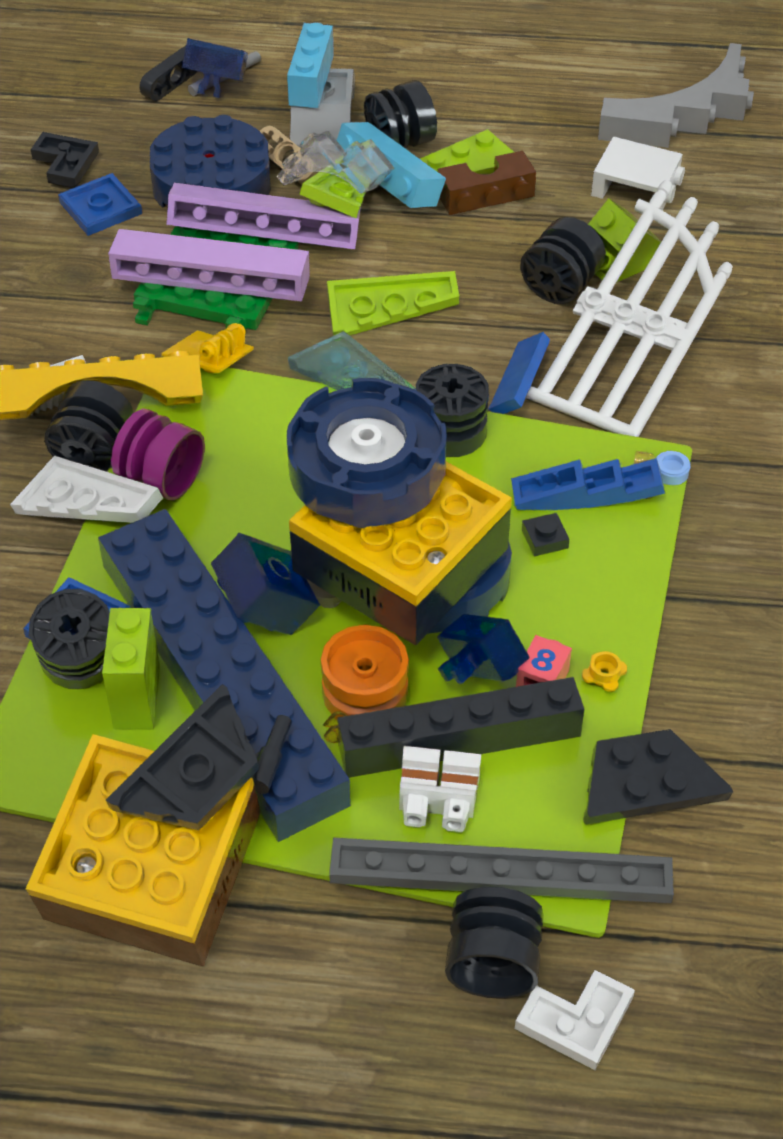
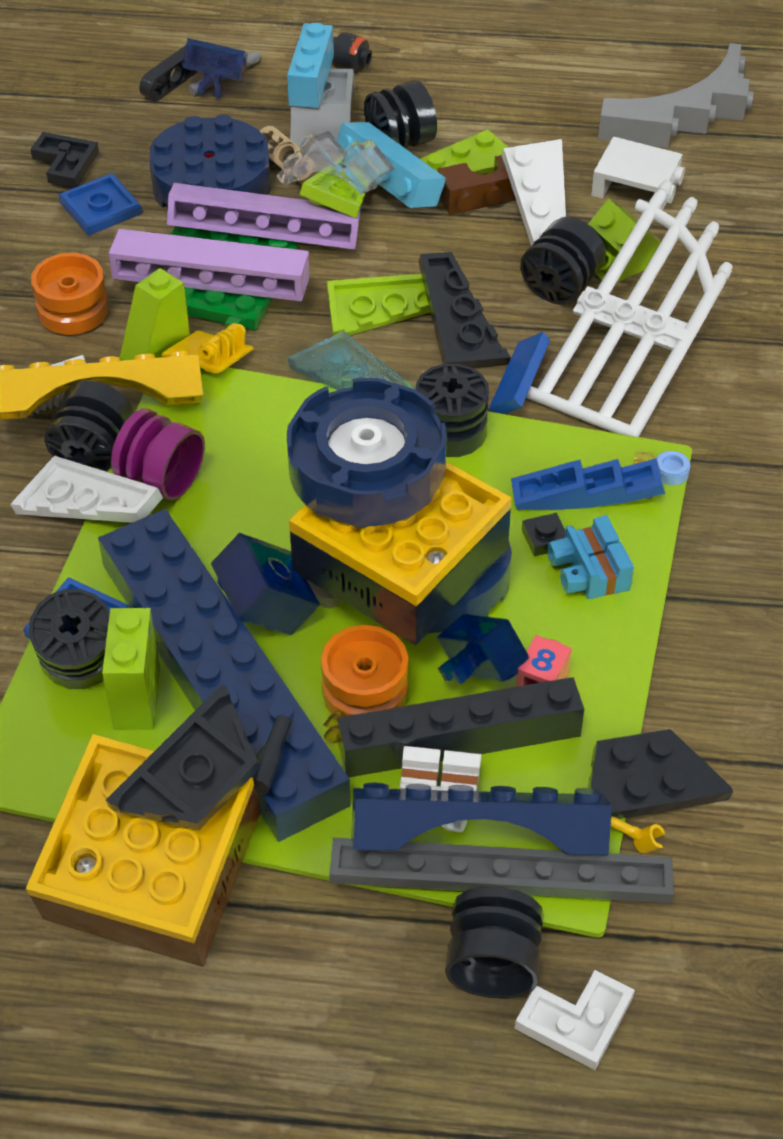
(70, 293): none -> orange wheel
(156, 316): none -> lime slope
(351, 52): none -> black head
(393, 817): none -> dark blue arch
(457, 317): none -> black wing
(537, 184): none -> white wing
(596, 560): none -> dark azure hips
(605, 662): yellow plate -> none
(642, 838): none -> yellow hand

